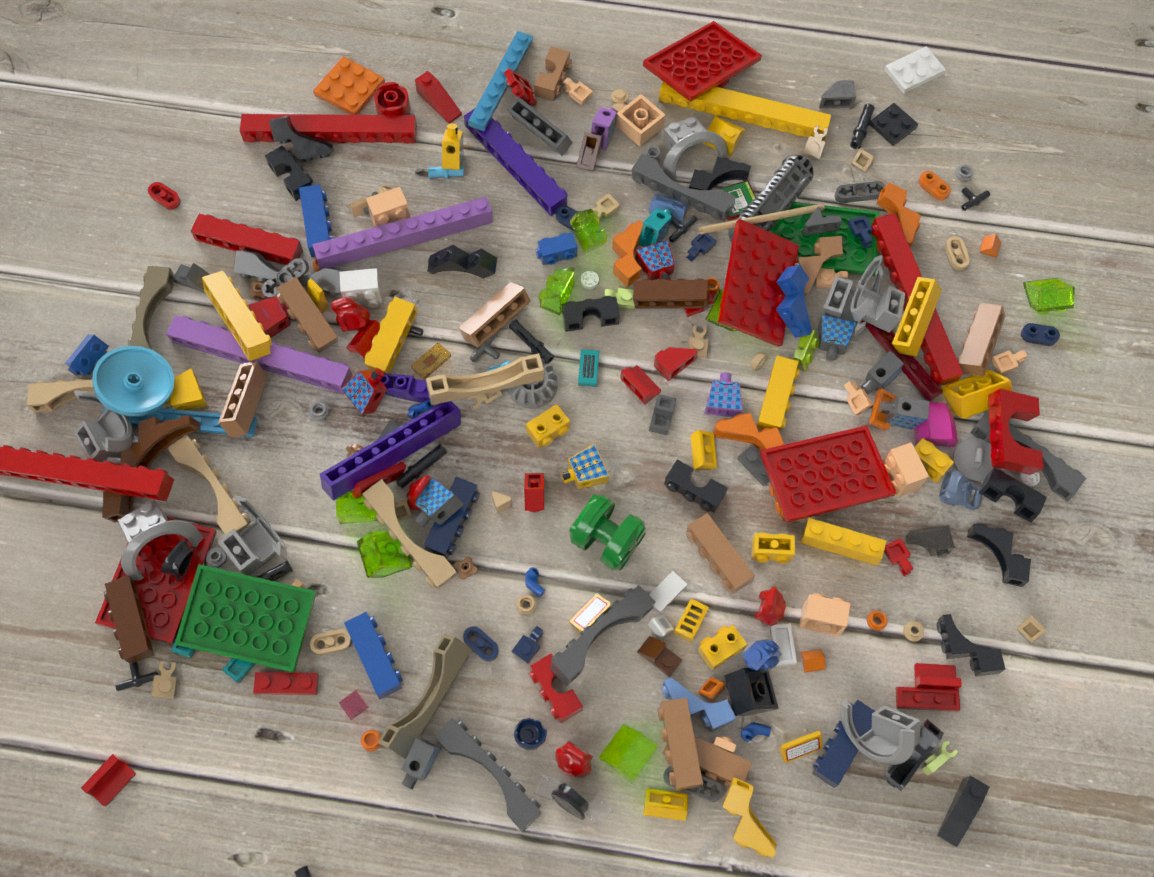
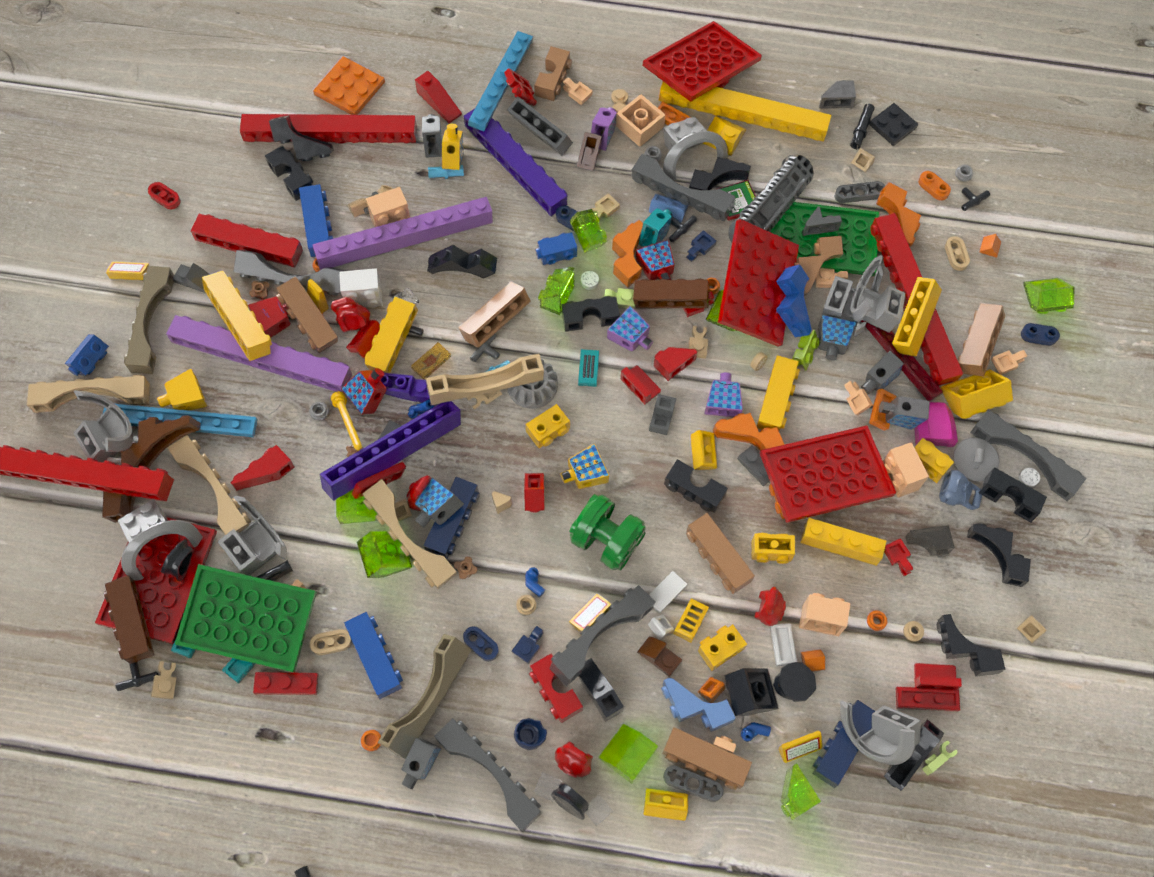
(109, 780): red panel -> none
(127, 270): none -> yellow slope
(133, 380): medium azure dish -> none
(219, 561): light grey plate -> none
(243, 399): medium nougat brick -> none
(266, 469): none -> red slope
(292, 265): beam -> none
(339, 401): none -> yellow piece
(353, 705): clear pink tile -> none
(392, 99): red brick -> none
(418, 468): black pin -> none
(432, 128): none -> dark grey torso
(535, 345): black pin -> none
(600, 691): none -> black slope
(630, 331): none -> torso
(671, 114): none -> orange plate
(680, 744): medium nougat brick -> none
(749, 829): yellow arch -> none
(762, 218): tan piece -> none
(762, 655): blue brick -> none
(795, 682): none -> black hat
(797, 793): none -> clear neon green slope
(815, 144): tan plate -> none
(861, 228): dark blue plate -> none
(914, 69): white plate -> none
(963, 810): black slope -> none
(1004, 449): red arch -> none

